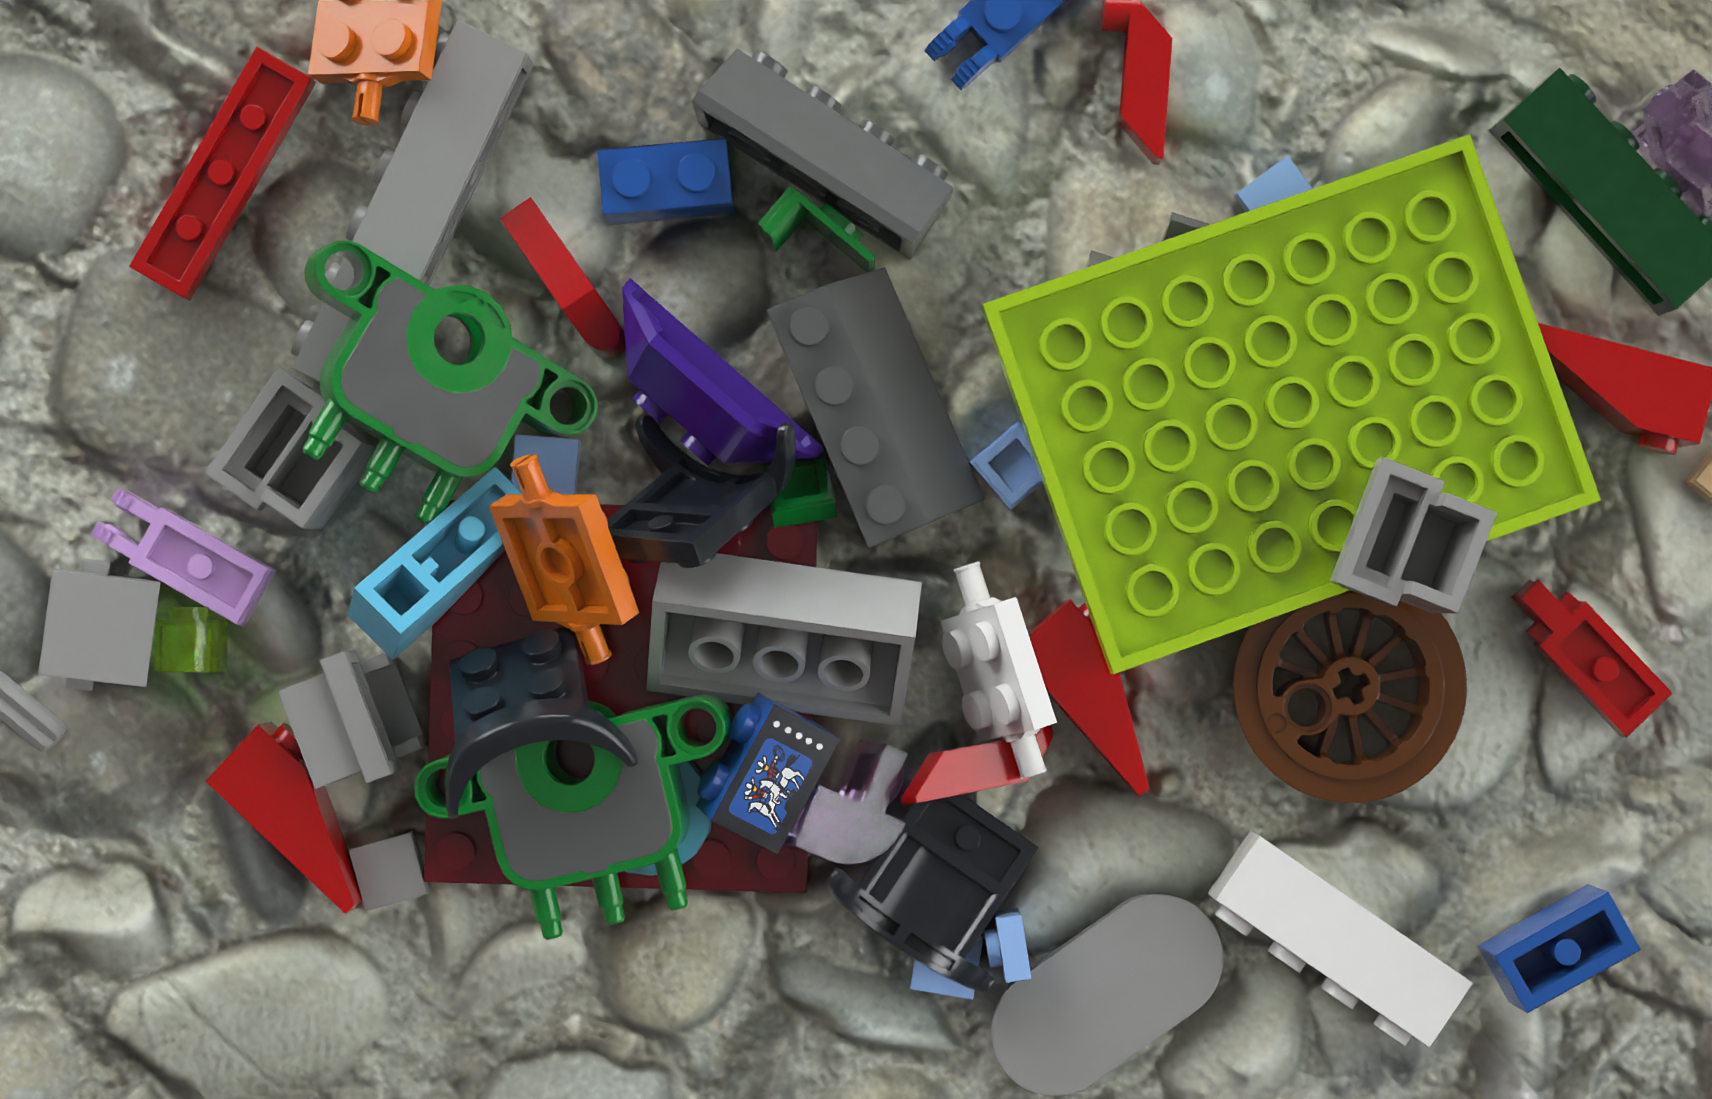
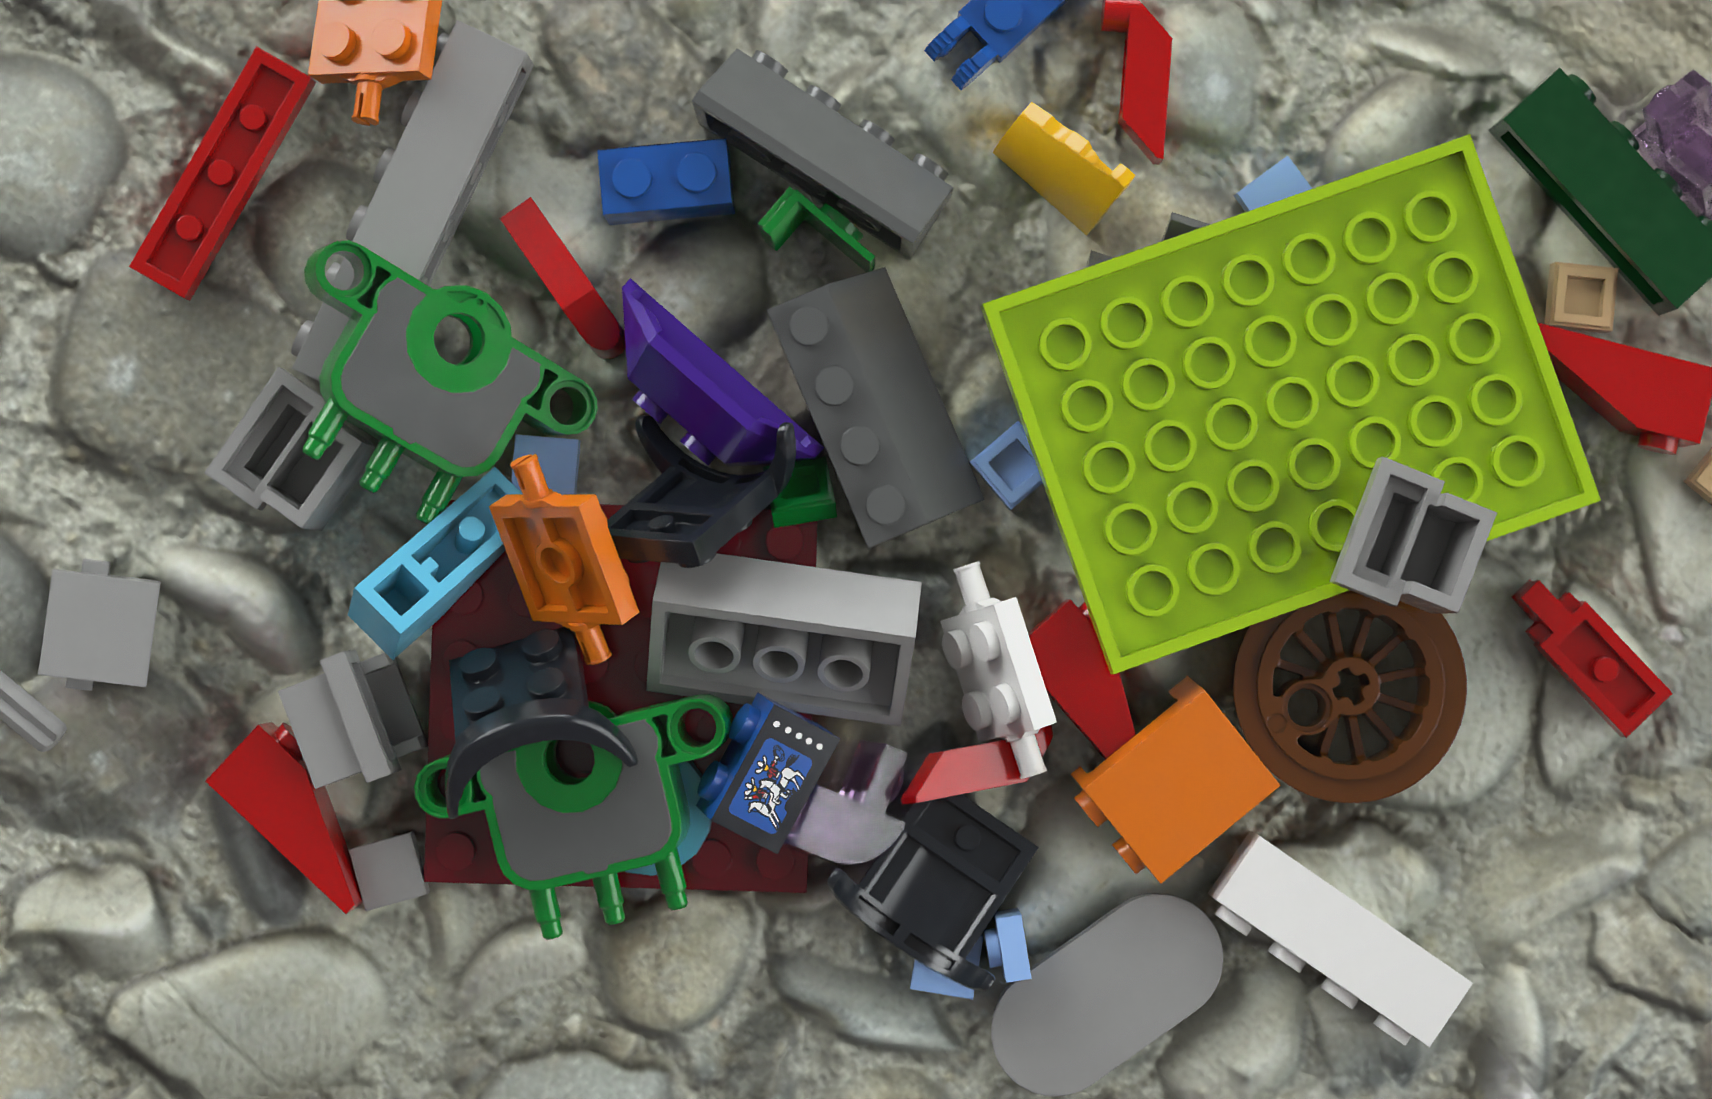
(189, 559): lavender hinge -> none
(191, 641): clear neon green plate -> none
(1062, 167): none -> yellow slope
(1175, 784): none -> orange panel
(1559, 947): blue brick -> none
(1581, 297): none -> tan tile

